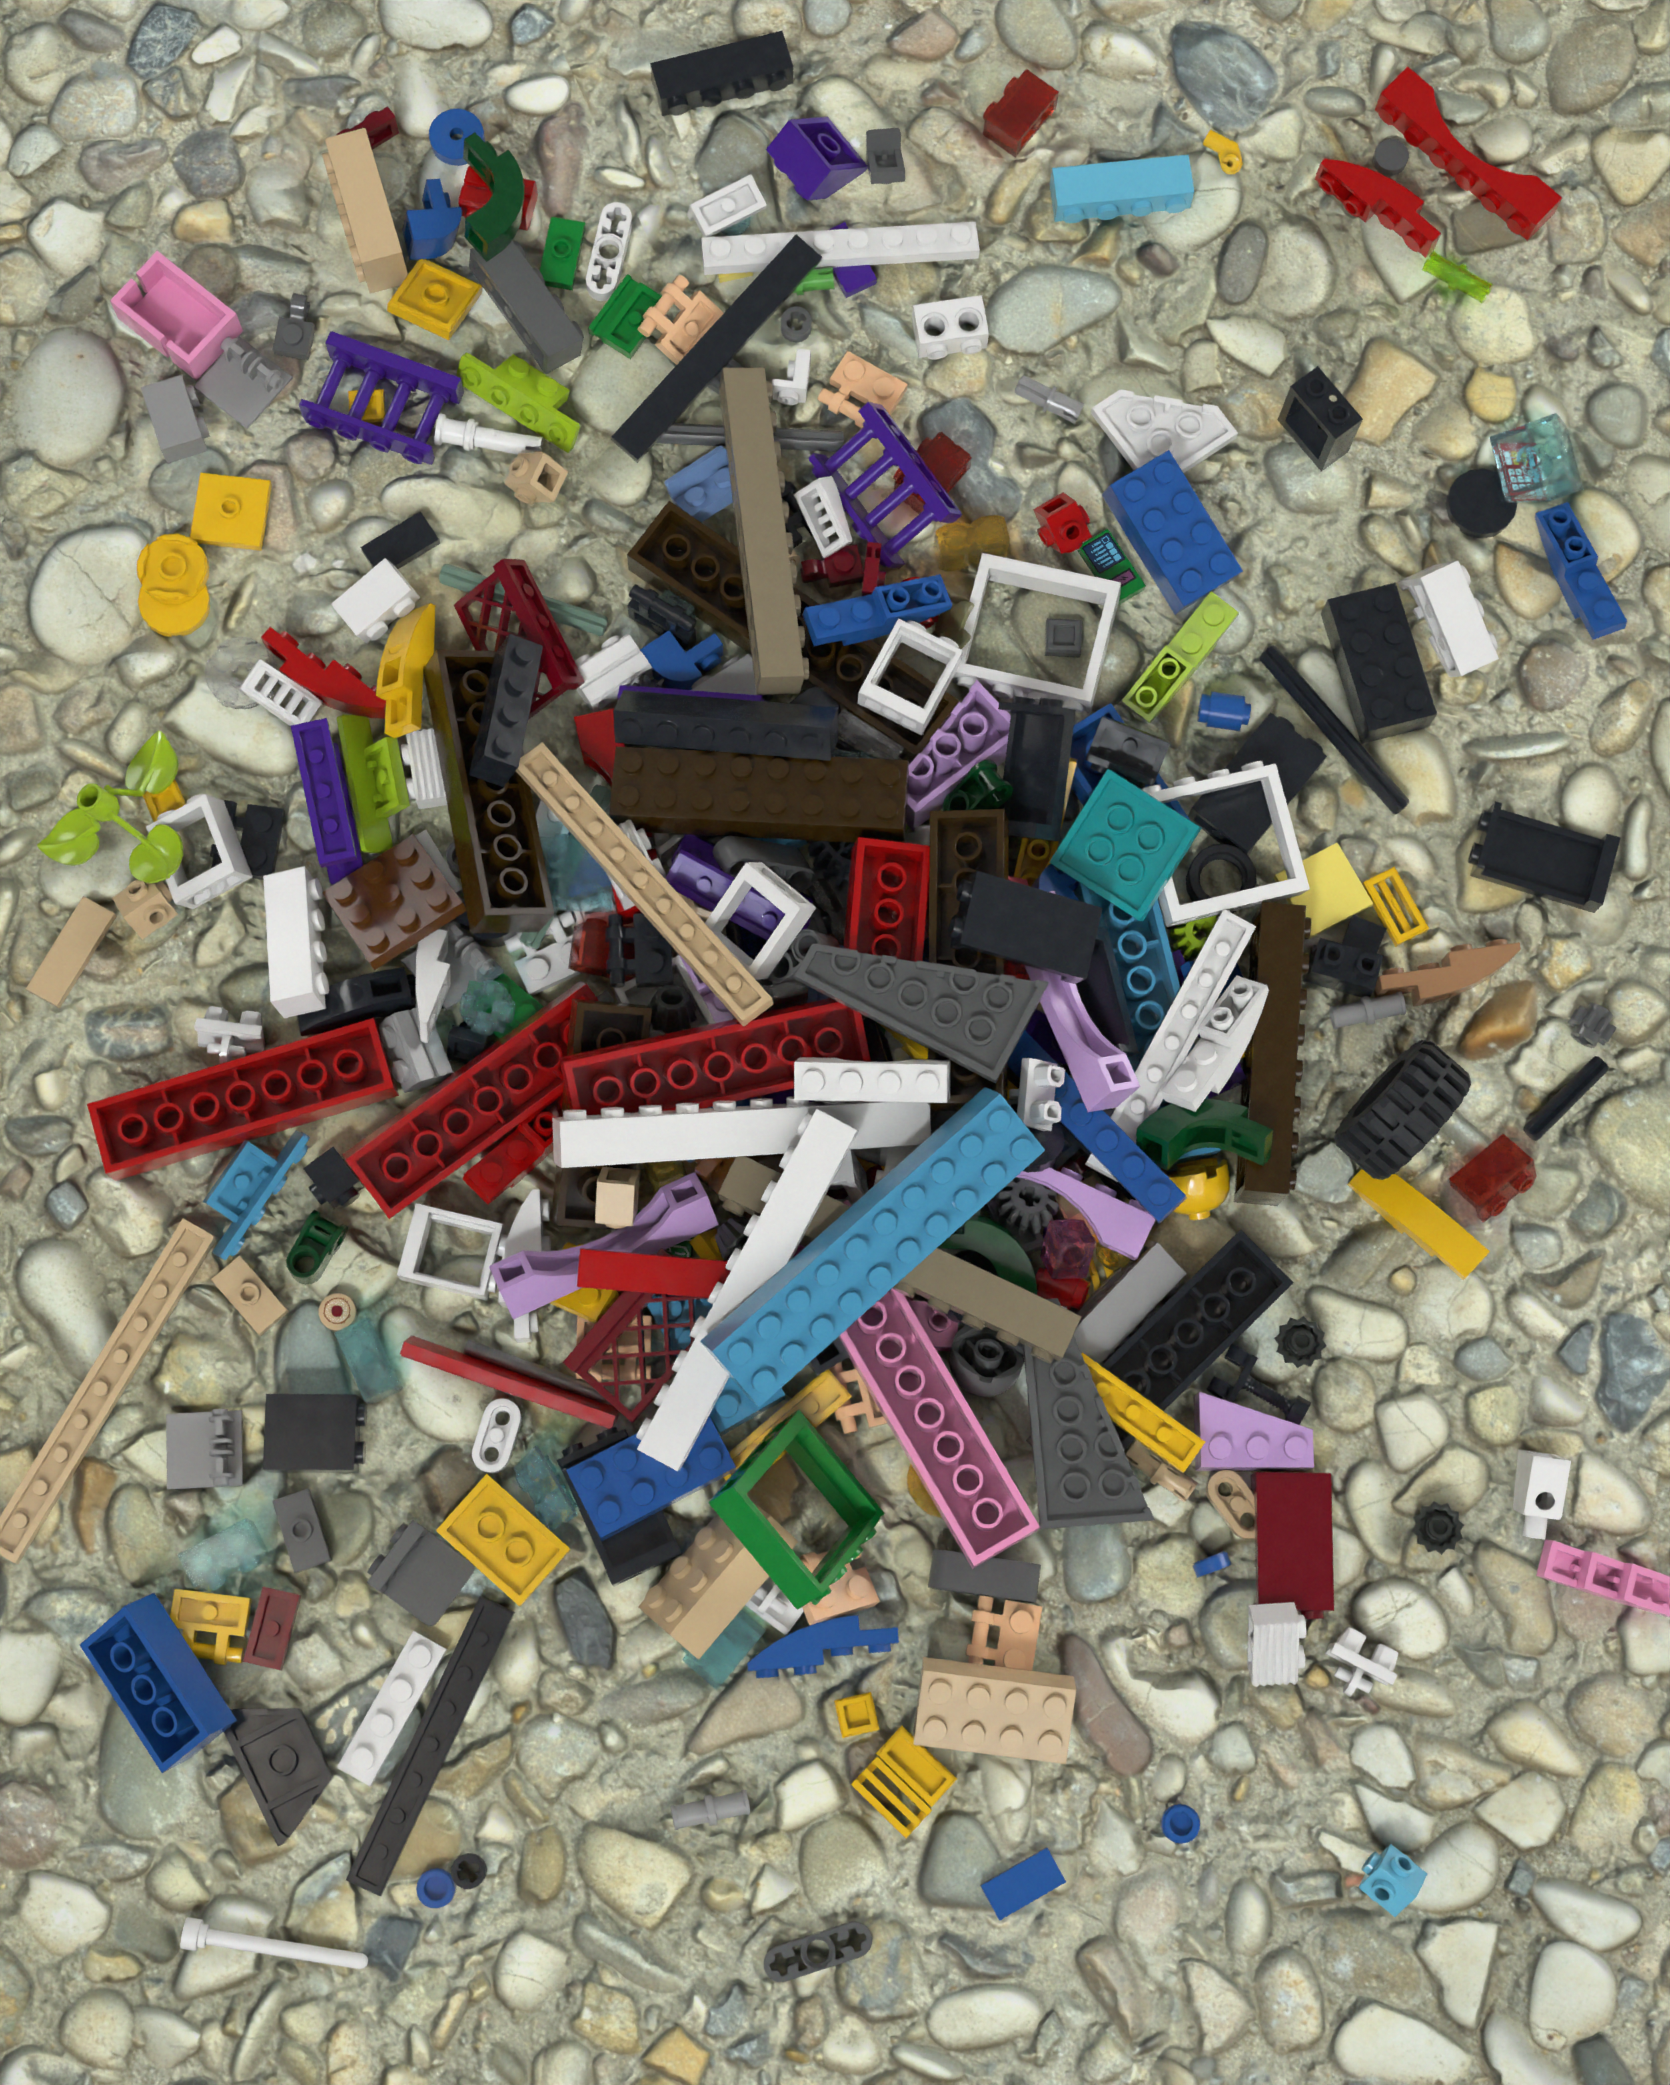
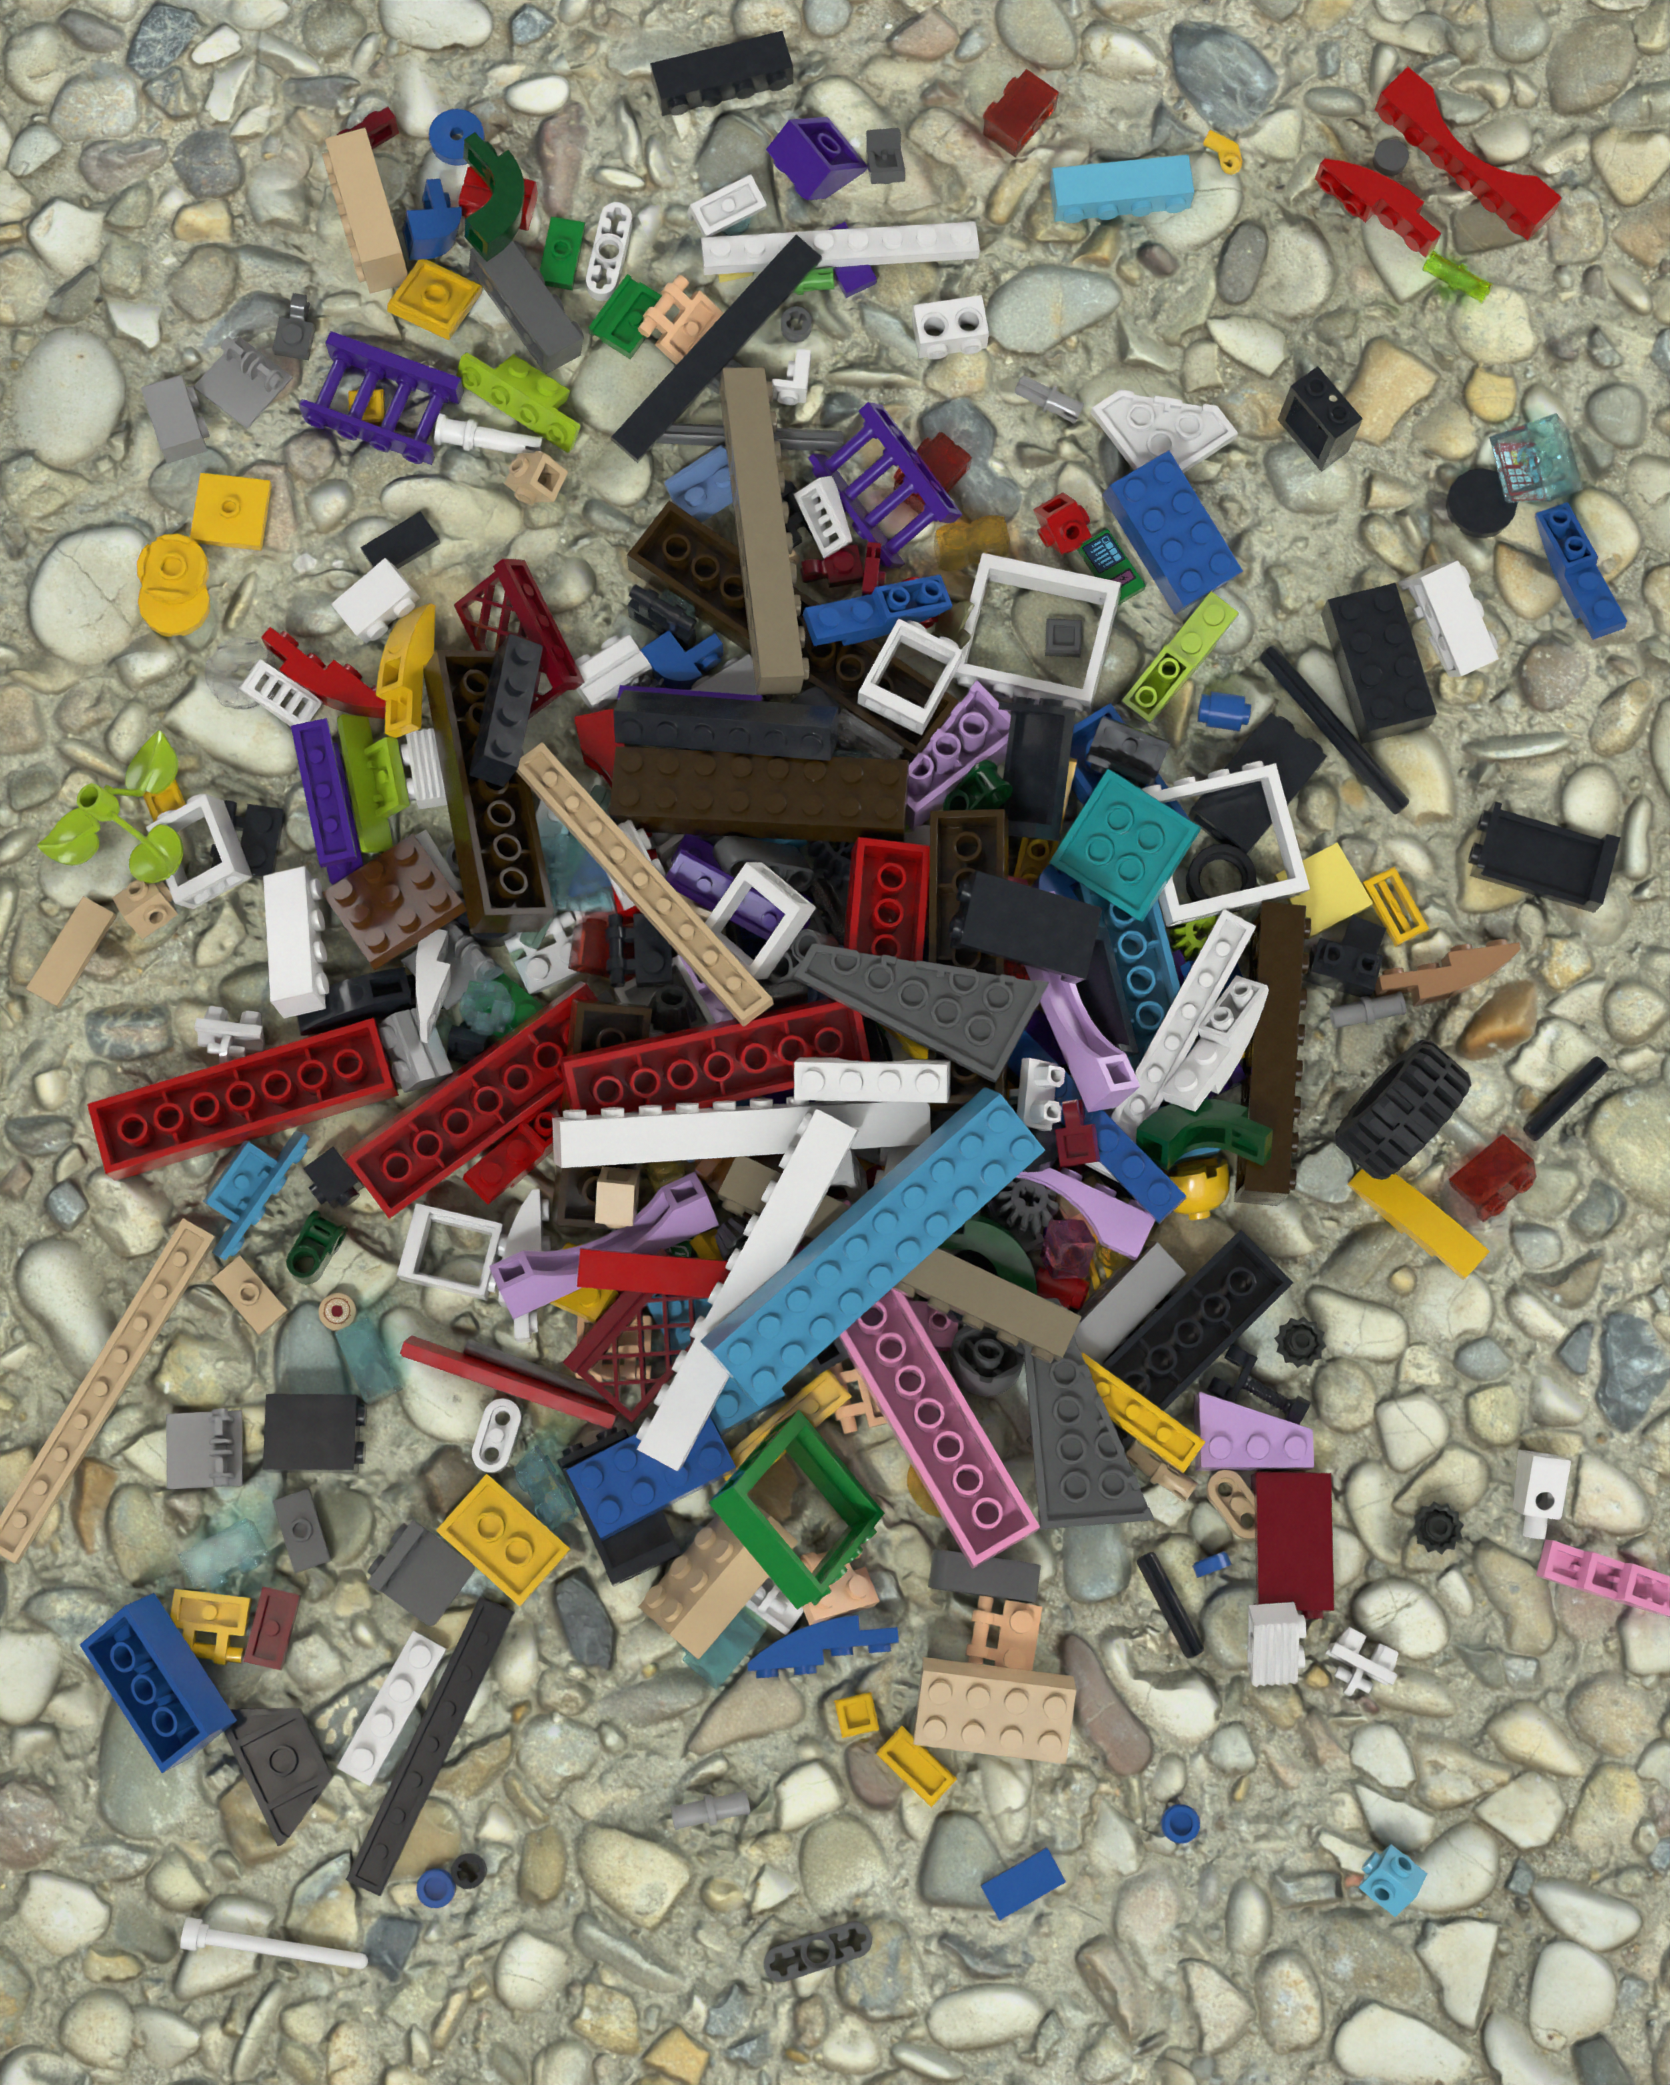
(176, 315): bright pink piece -> none
(561, 611): sand green axle -> none
(863, 382): light nougat plate -> none
(914, 1819): yellow tile -> none
(1077, 1141): none -> dark red plate
(1170, 1605): none -> black axle
(1592, 1025): dark grey gear -> none

